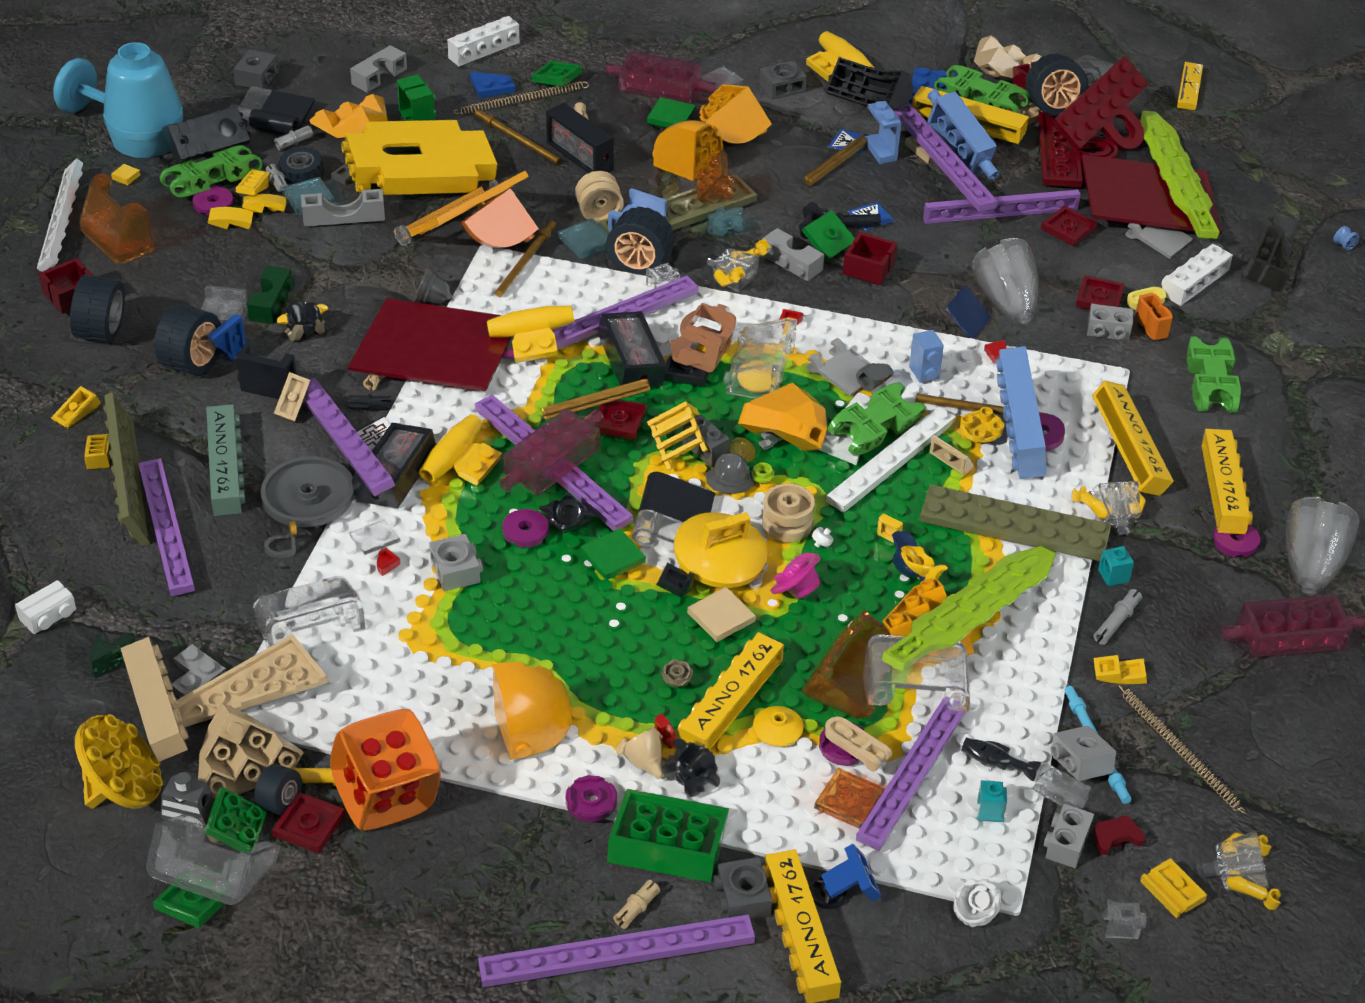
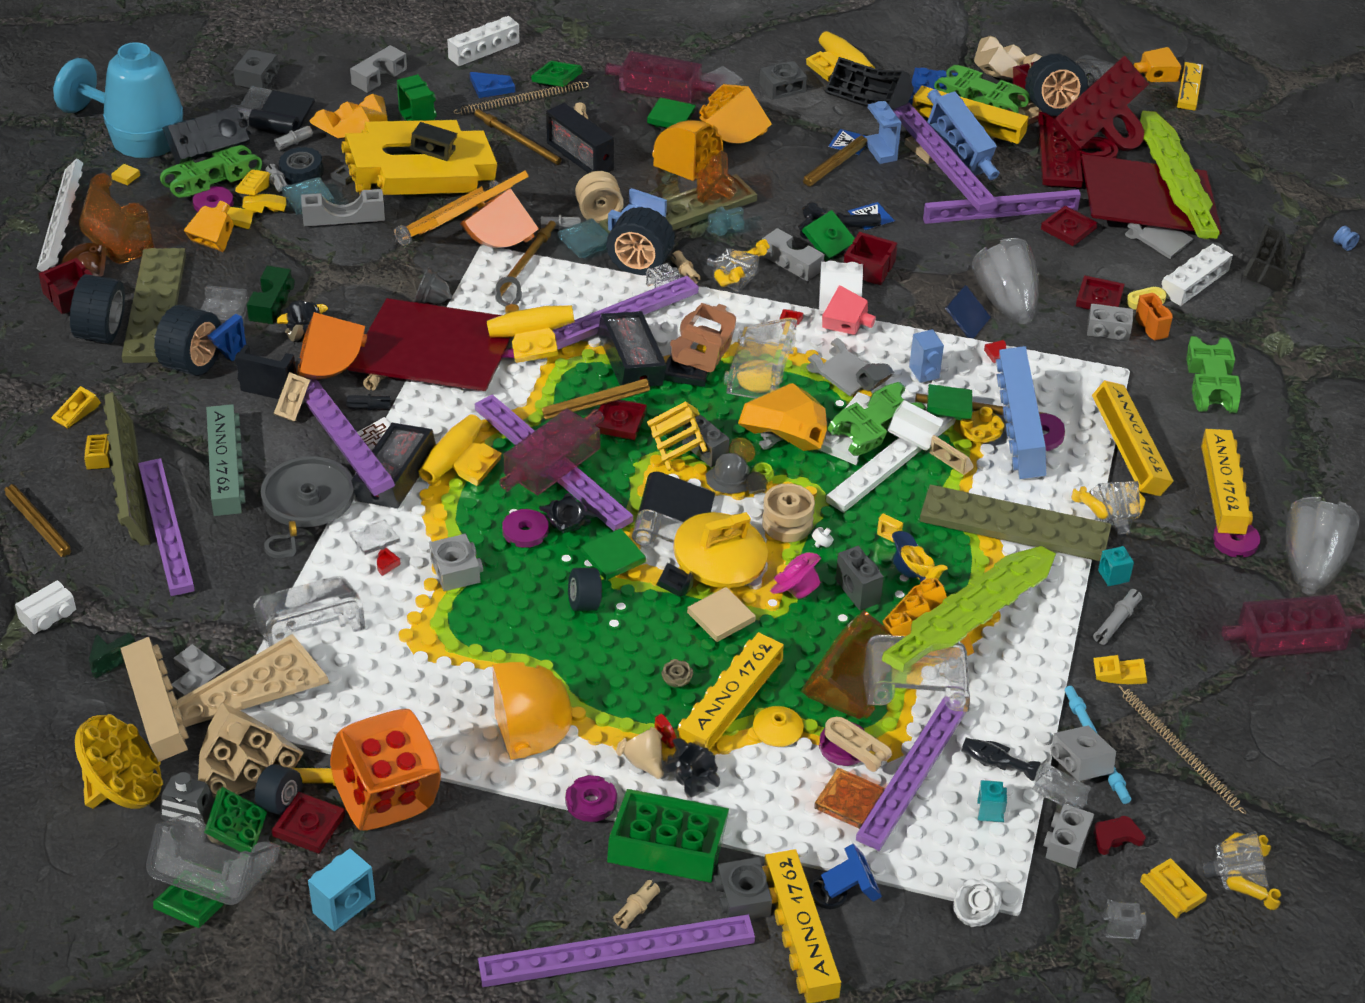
(37, 520): none -> pearl gold axle
(90, 255): none -> reddish brown hat
(154, 294): none -> olive plate
(211, 226): none -> light orange torso
(329, 347): none -> orange brick
(341, 889): none -> medium azure brick
(433, 141): none -> pearl dark grey brick
(508, 307): none -> dark grey piece
(561, 222): none -> light grey axle
(585, 589): none -> black wheel
(684, 266): none -> tan pin
(756, 483): none -> clear smoke plate
(835, 274): none -> white slope
(847, 312): none -> coral torso
(859, 577): none -> dark grey brick
(914, 425): none -> white panel
(949, 402): none -> green tile
(1159, 65): none -> light orange torso

